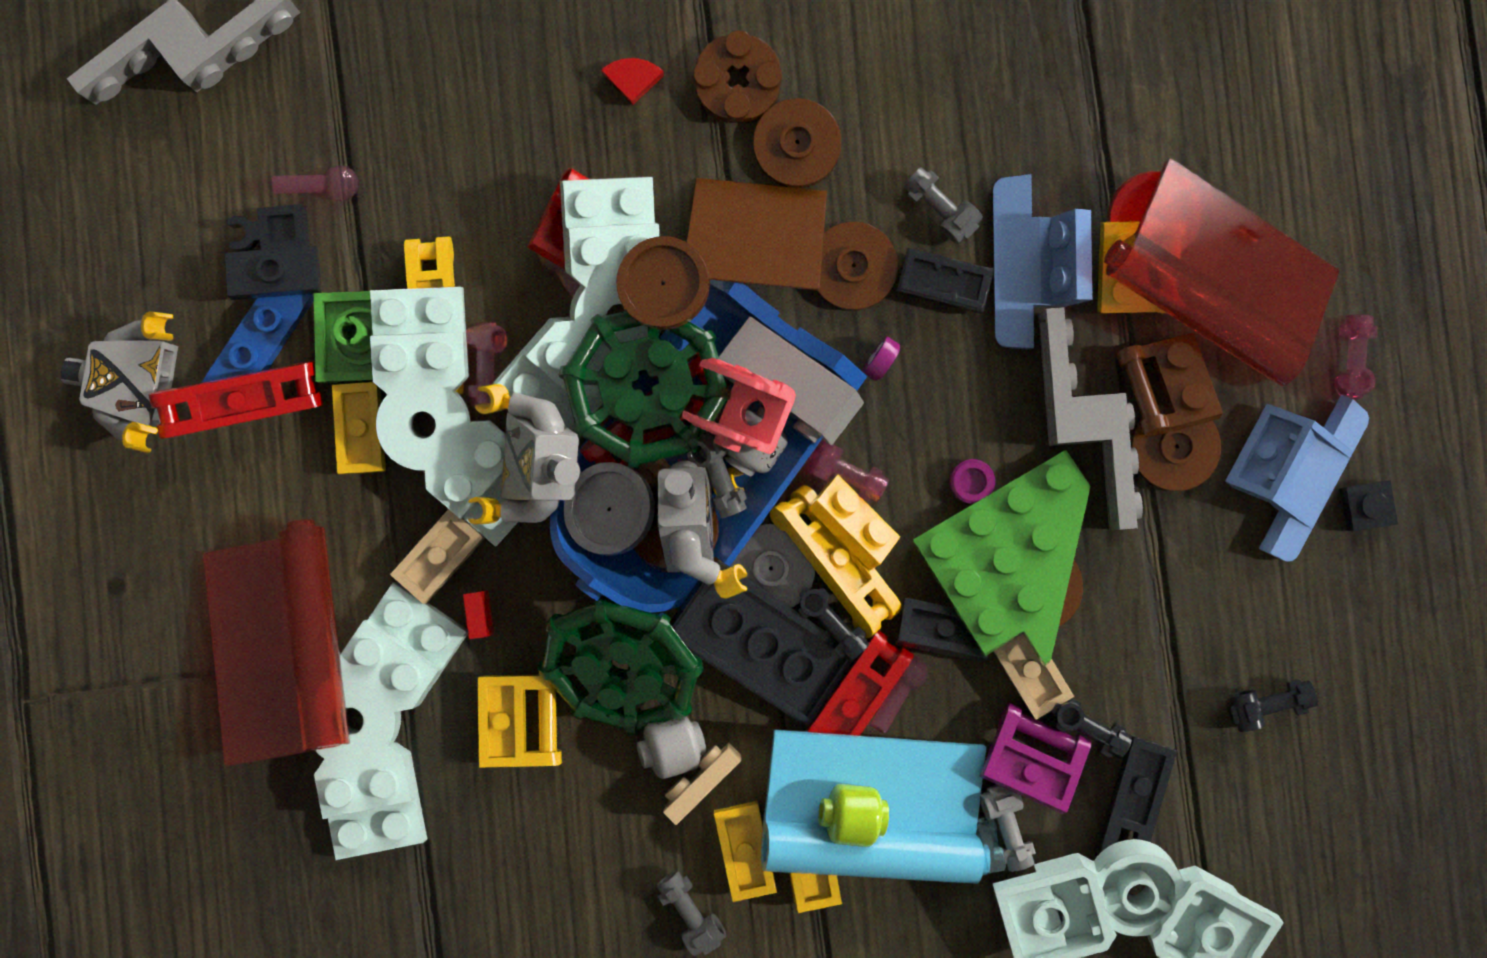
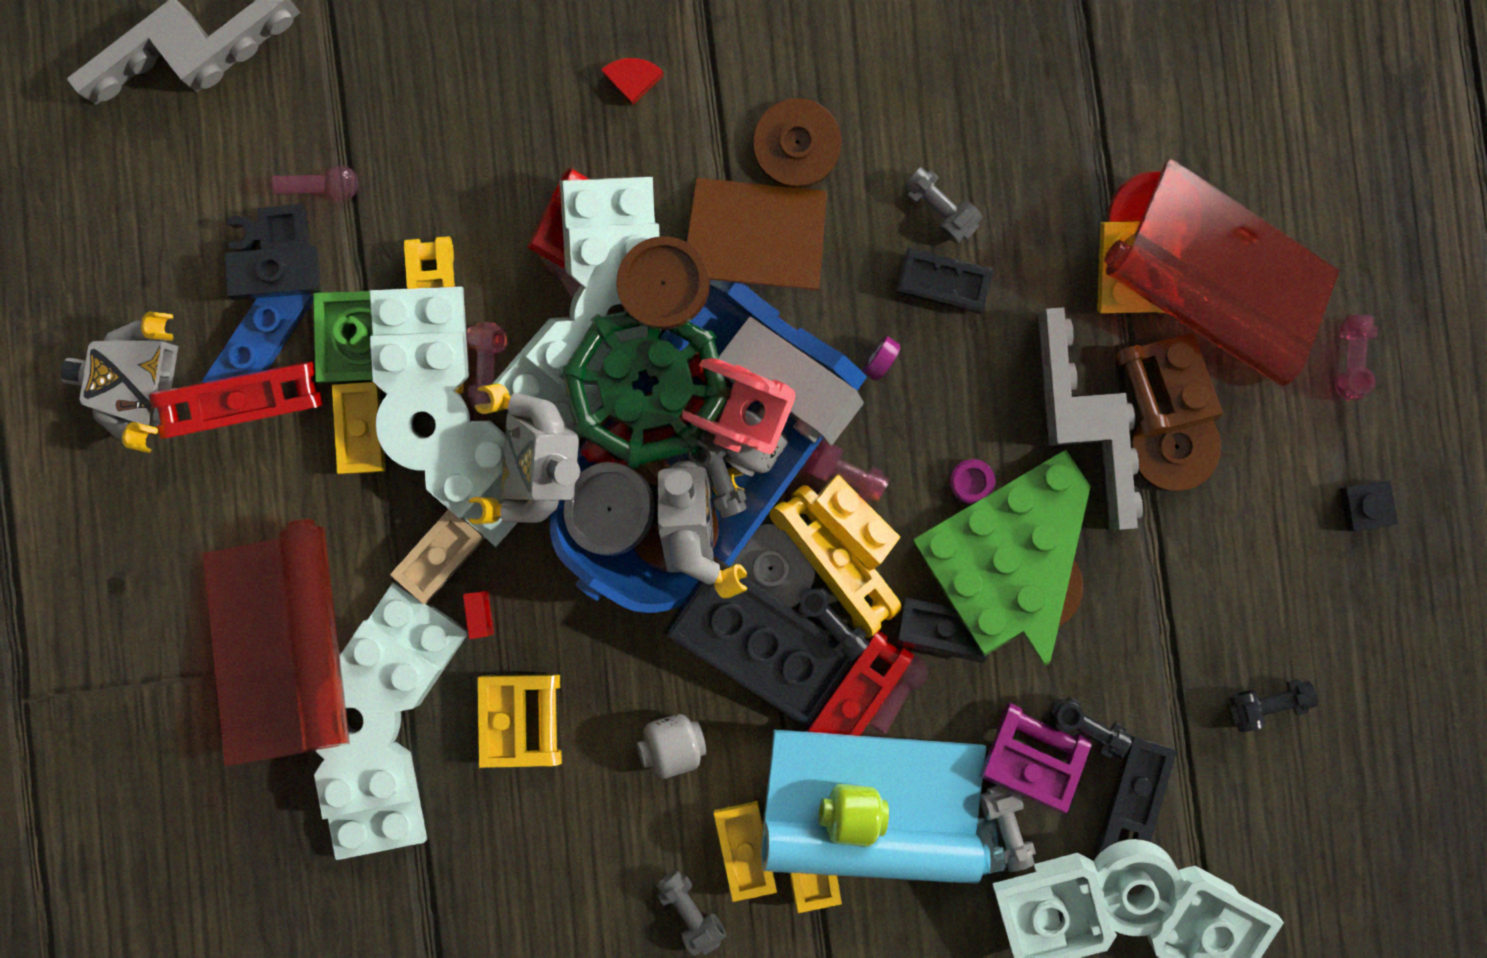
(614, 685): dark green plate -> none
(687, 794): tan plate -> none
(737, 52): reddish brown plate -> none
(874, 271): reddish brown piece -> none
(1035, 261): medium blue plate -> none
(1037, 684): tan plate -> none
(1296, 468): medium blue plate -> none

